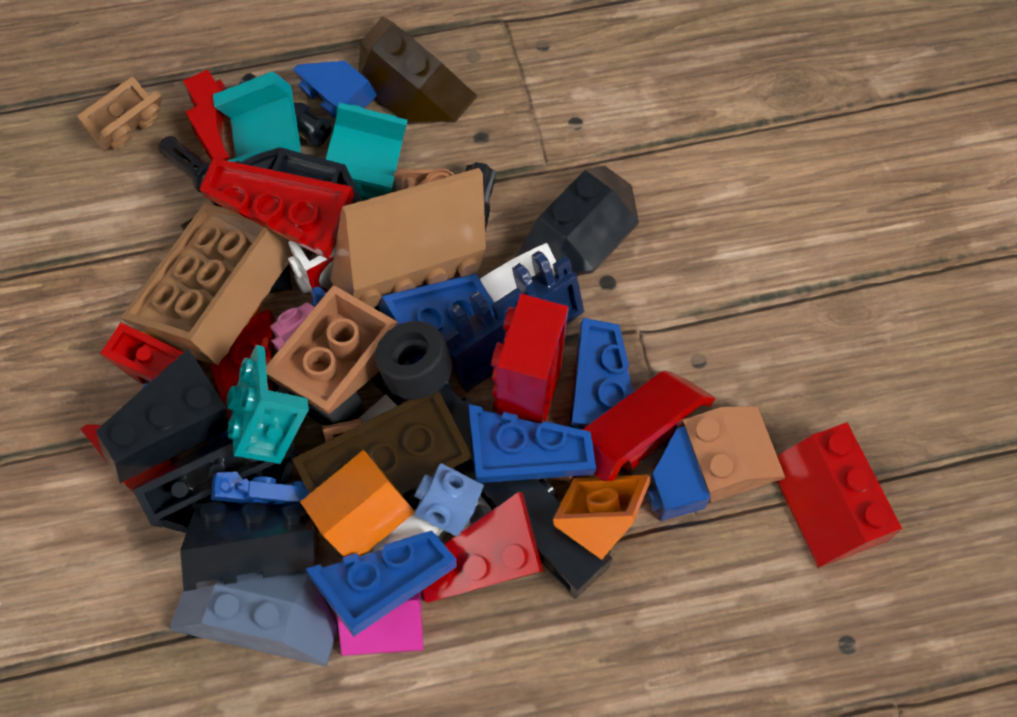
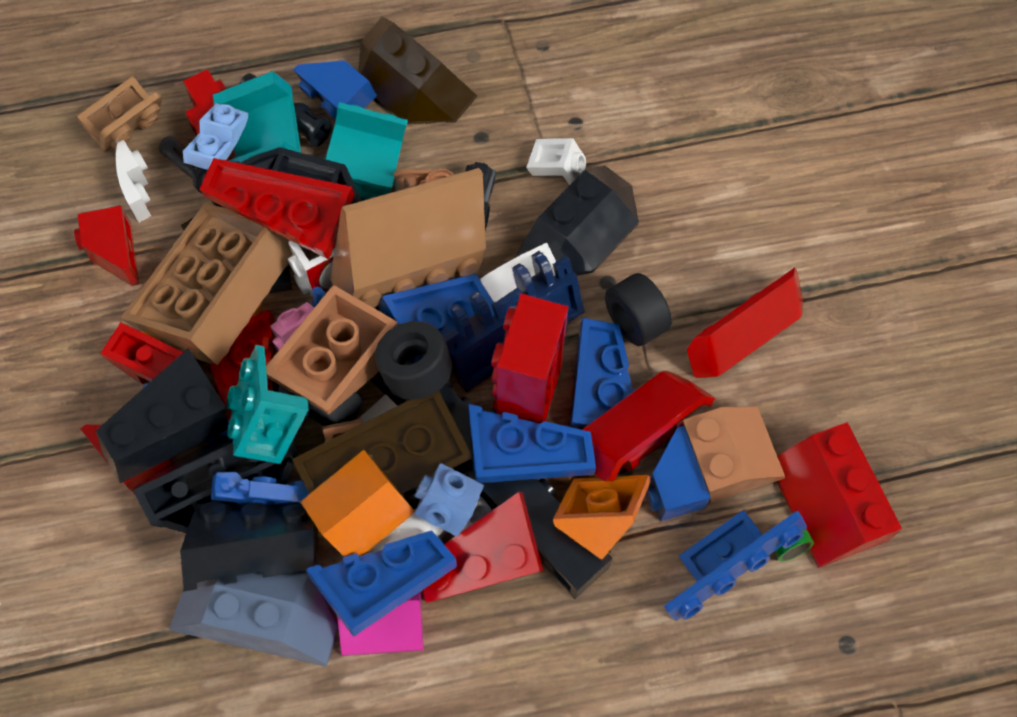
(108, 241): none -> red slope
(132, 180): none -> white slope
(217, 137): none -> light blue slope
(557, 158): none -> white bracket
(638, 309): none -> black tyre
(729, 554): none -> blue bracket
(747, 327): none -> red piece
(795, 550): none -> green tile

